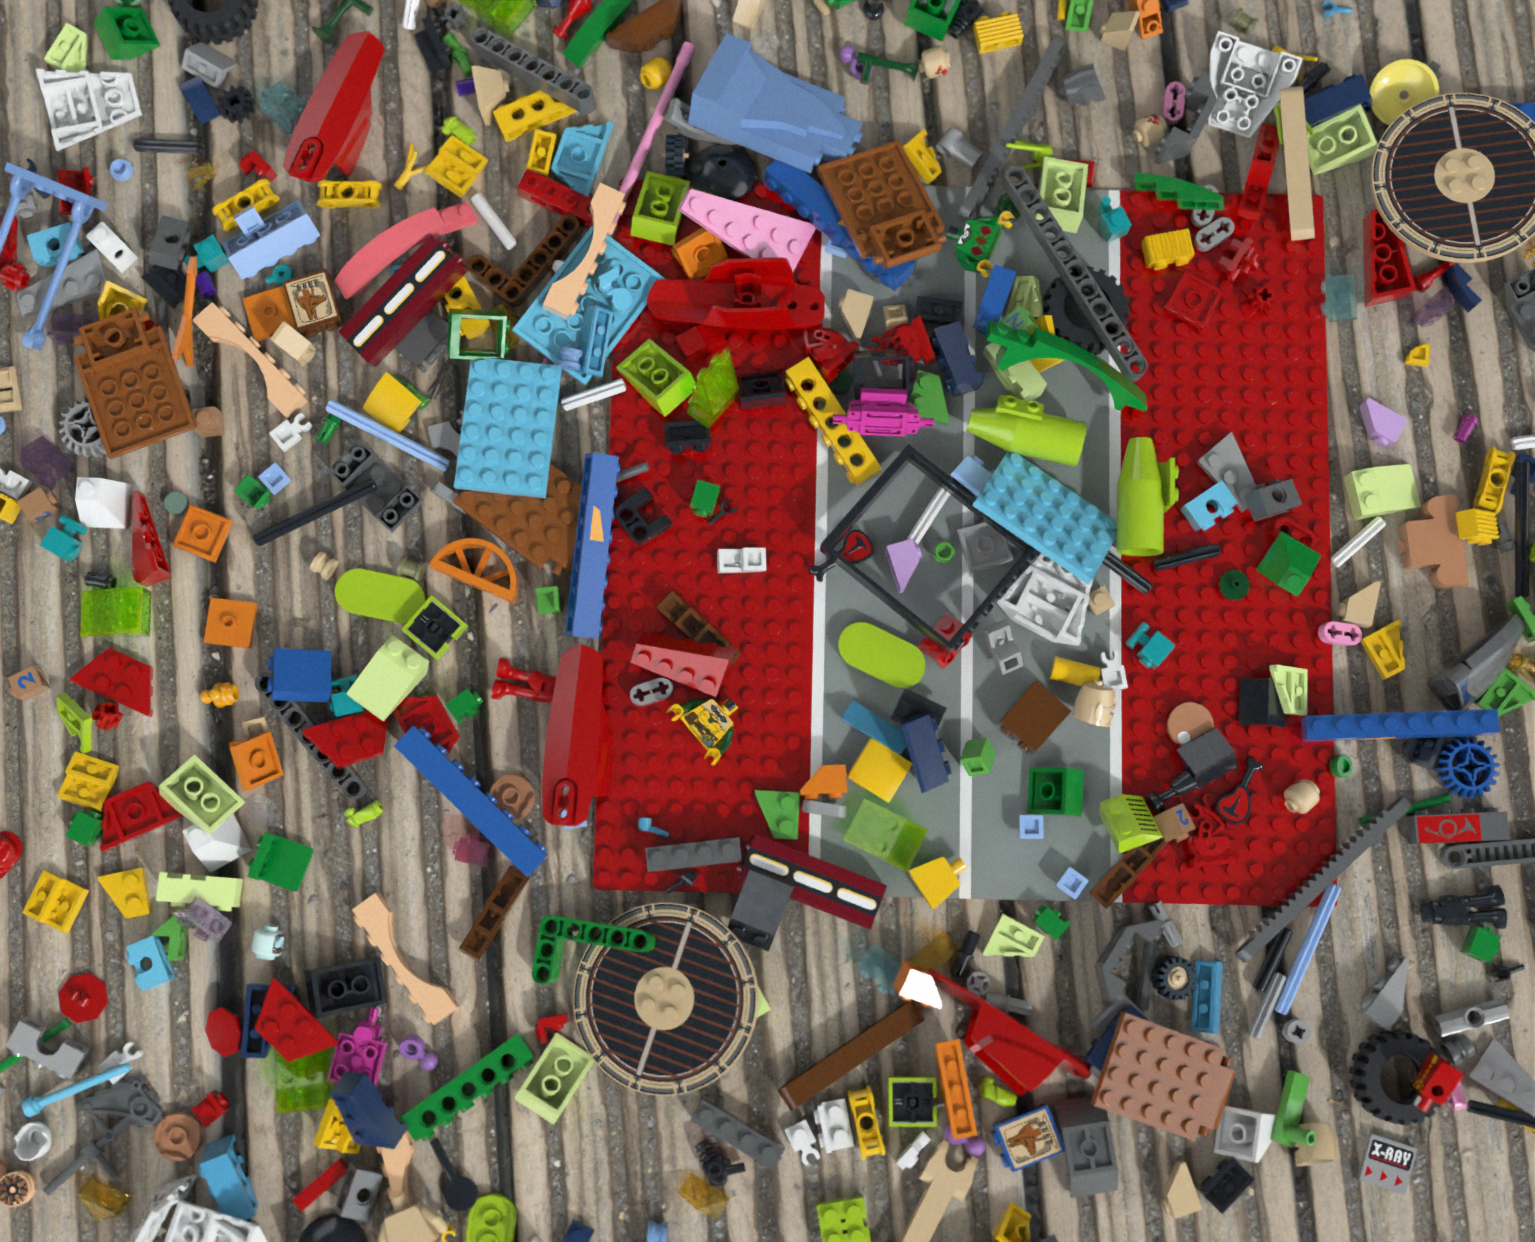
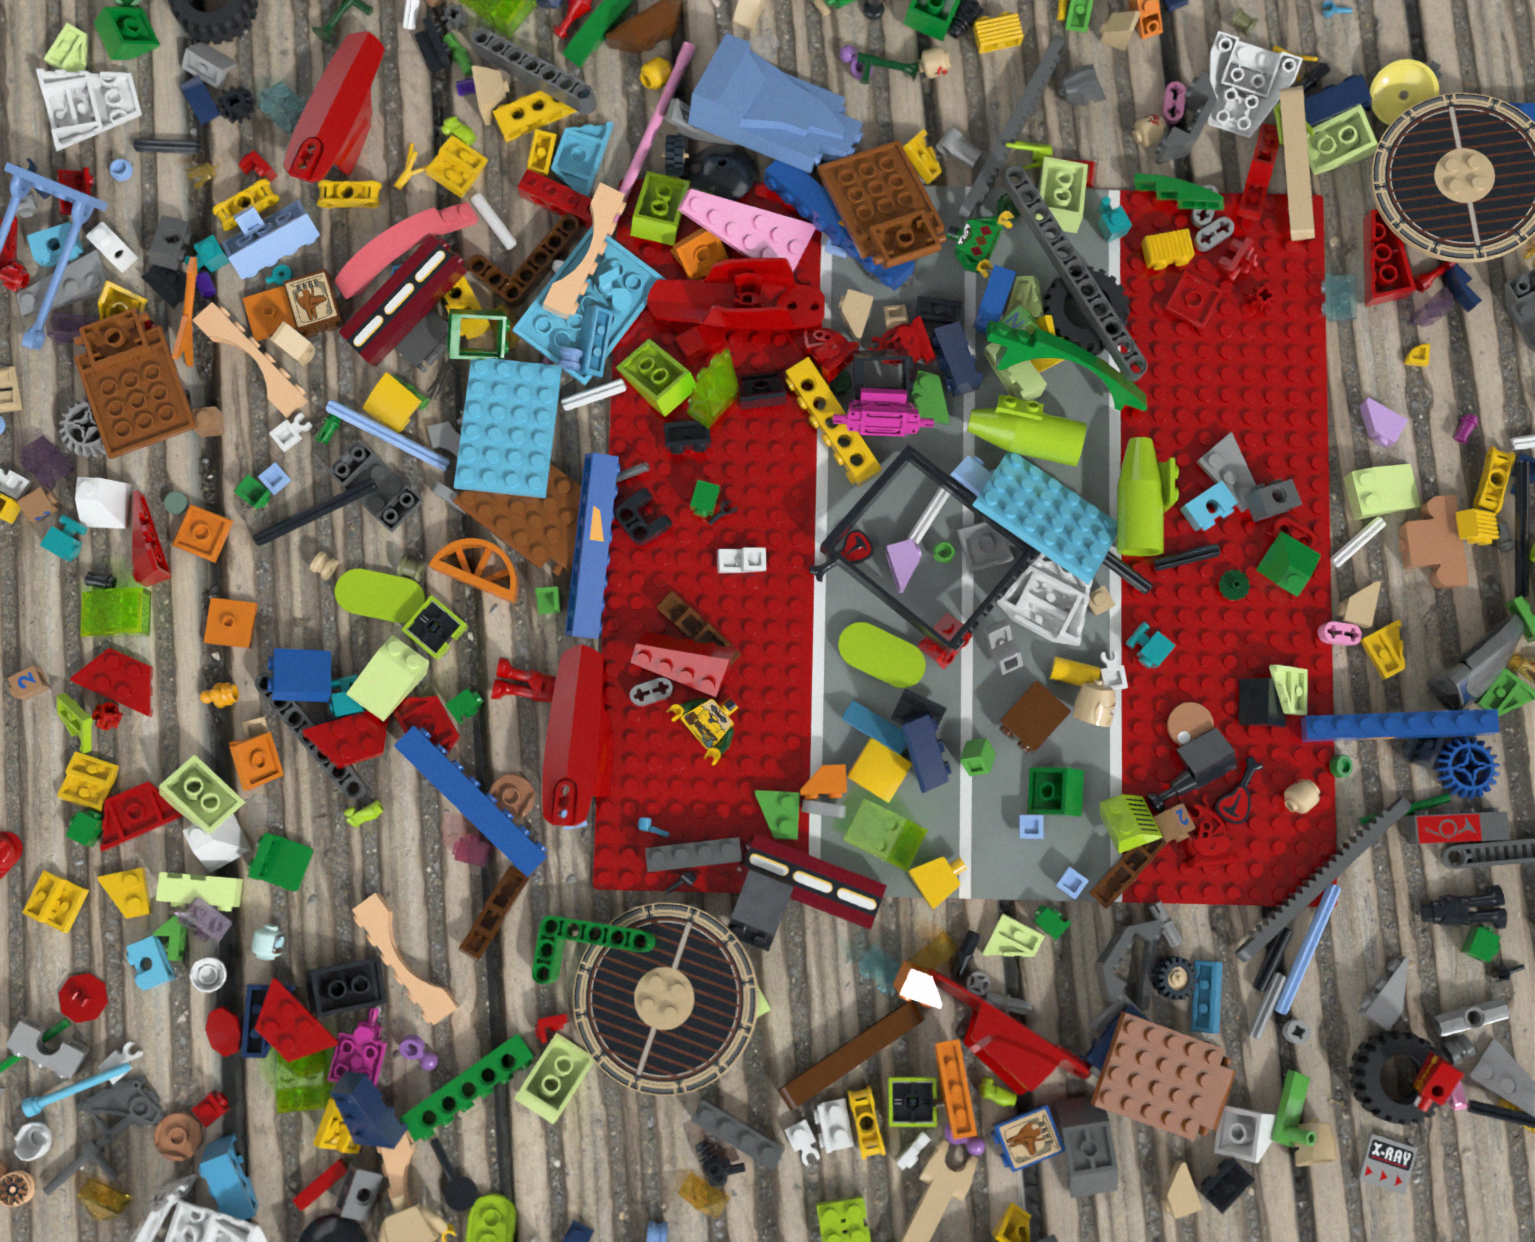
(208, 974): none -> white hair

